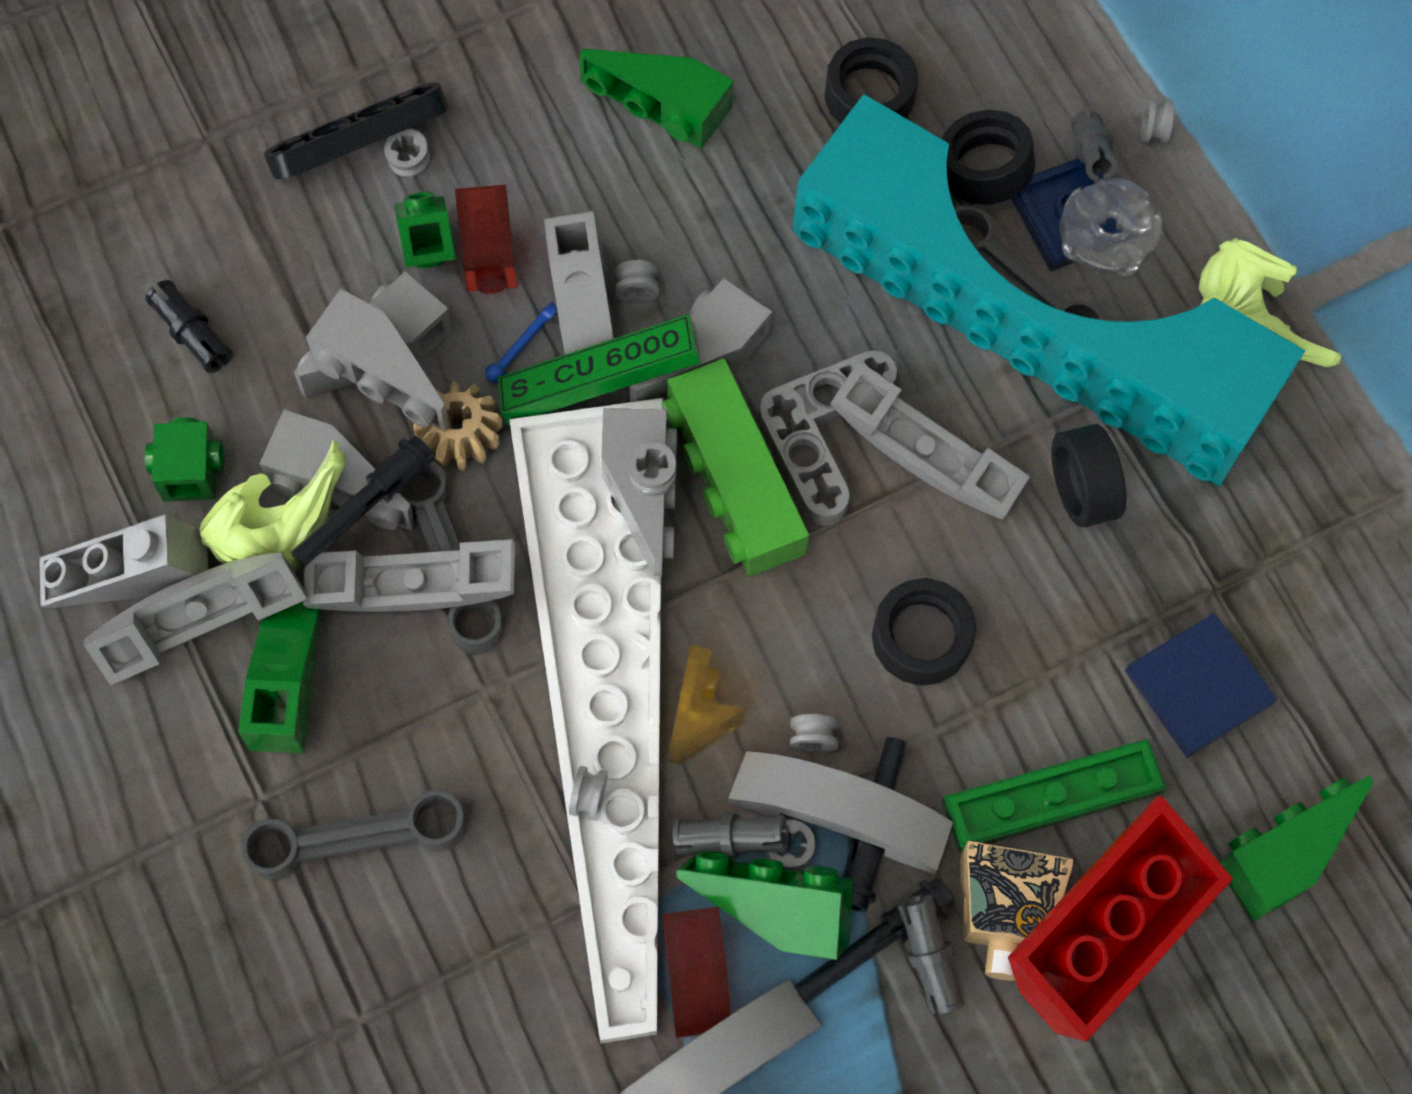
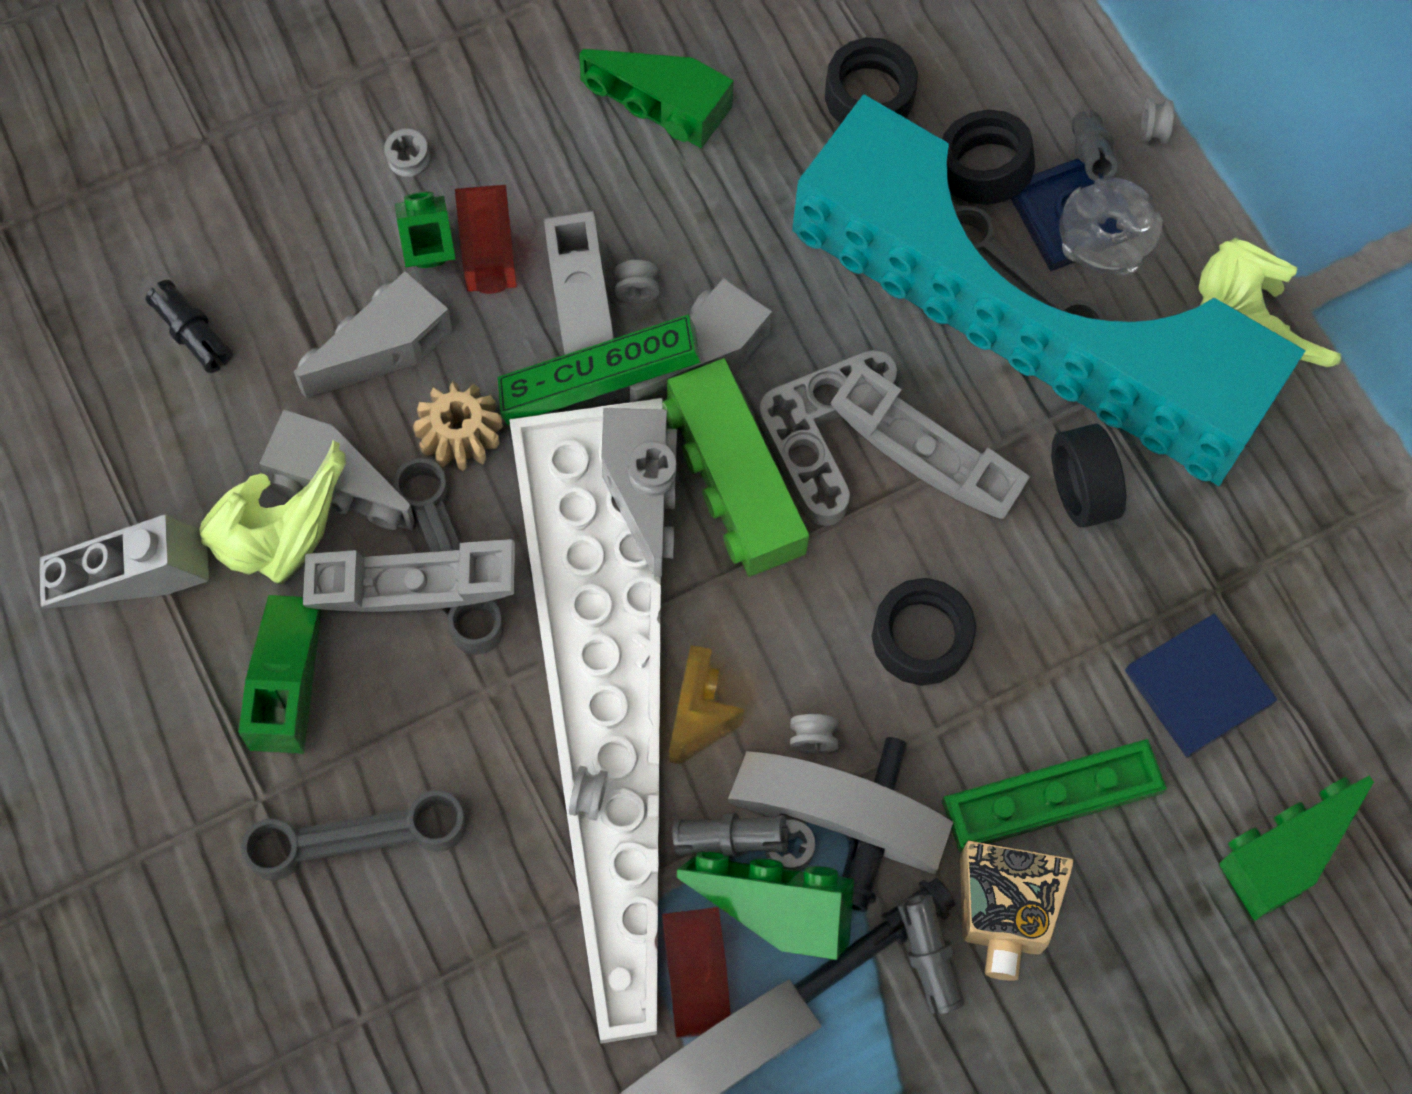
(184, 460): green brick -> none
(191, 608): light grey slope -> none
(356, 130): black beam -> none
(366, 348): light grey slope -> none
(383, 484): black pin -> none
(493, 371): blue hinge -> none
(1117, 922): red slope -> none

